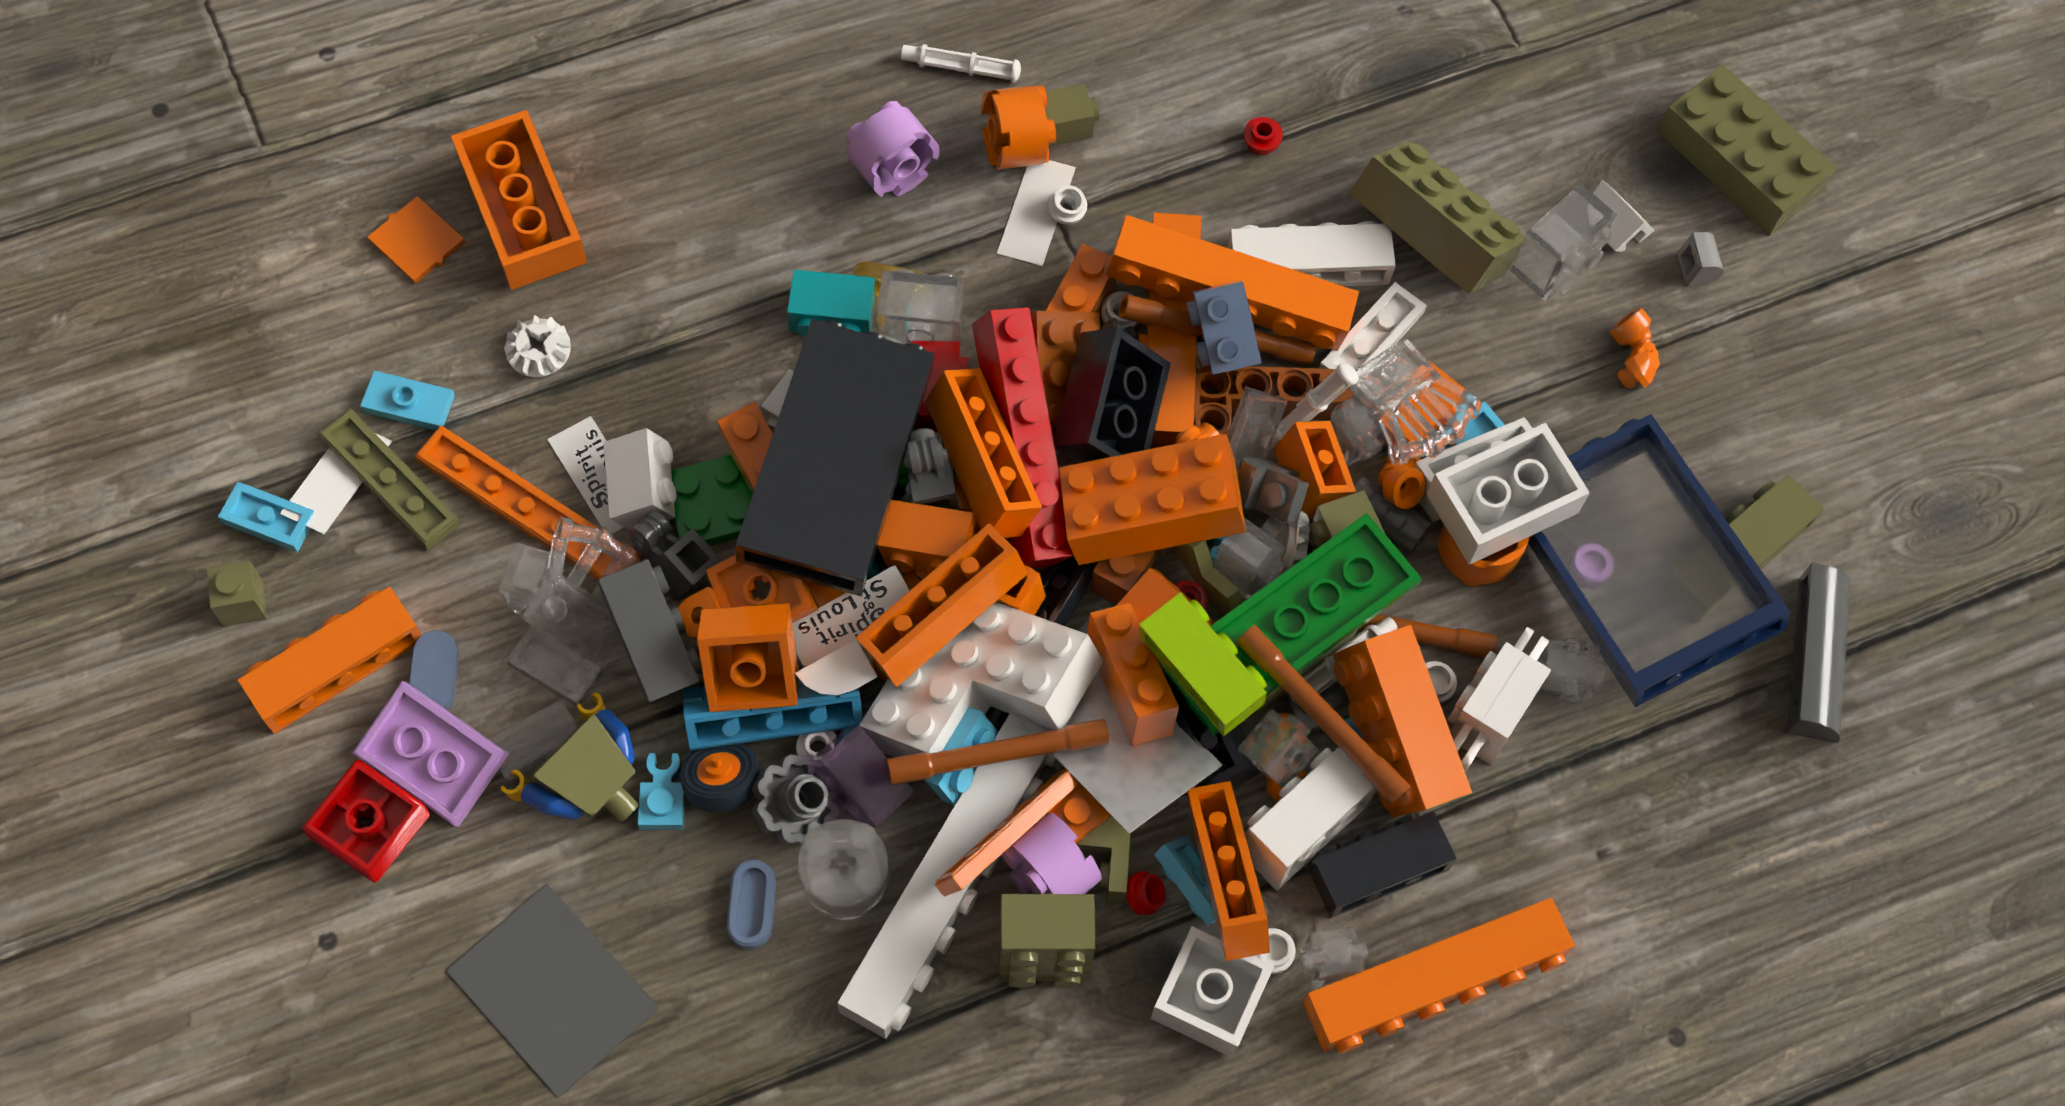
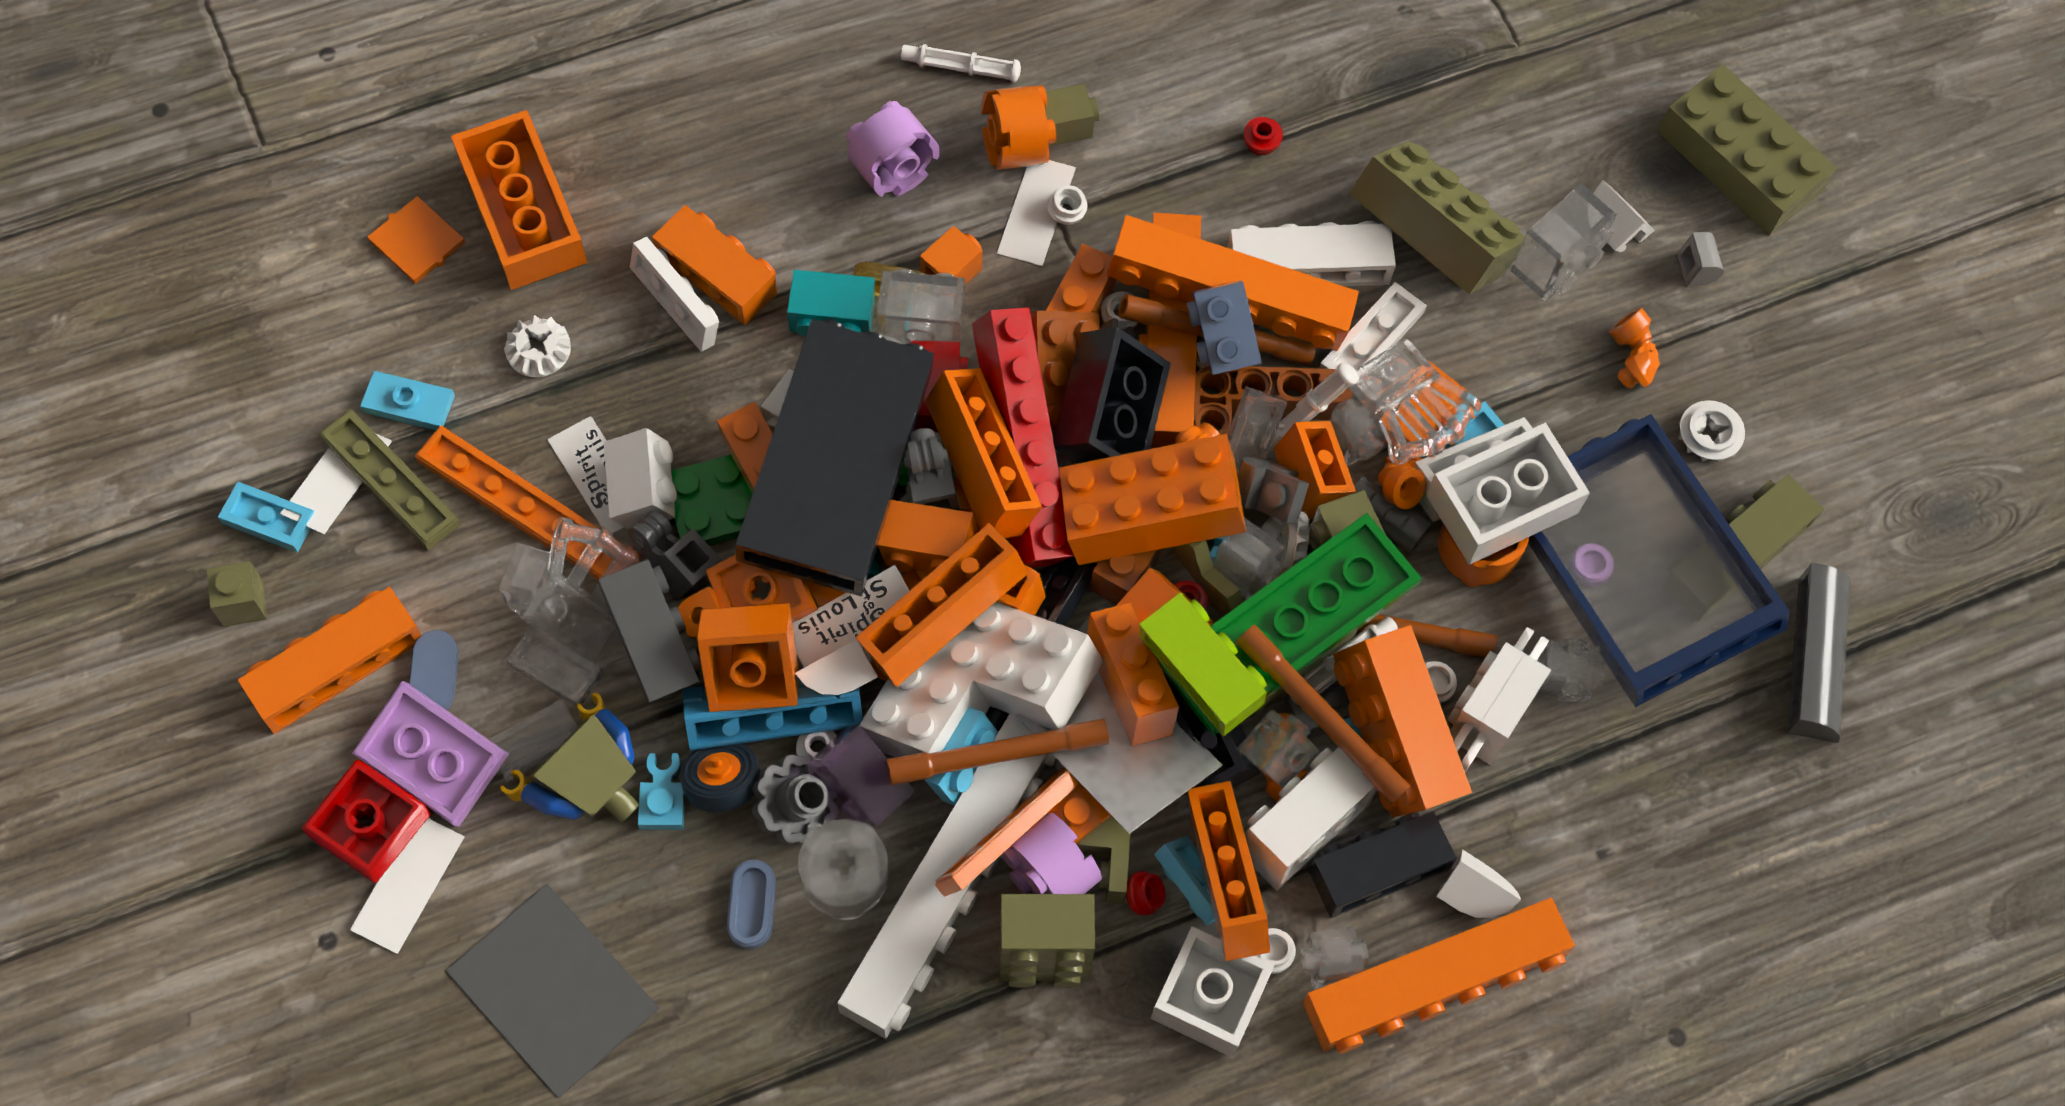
(407, 886): none -> white sticker
(674, 293): none -> white plate
(717, 264): none -> orange brick
(954, 255): none -> orange brick
(1477, 889): none -> white brick
(1719, 418): none -> white gear

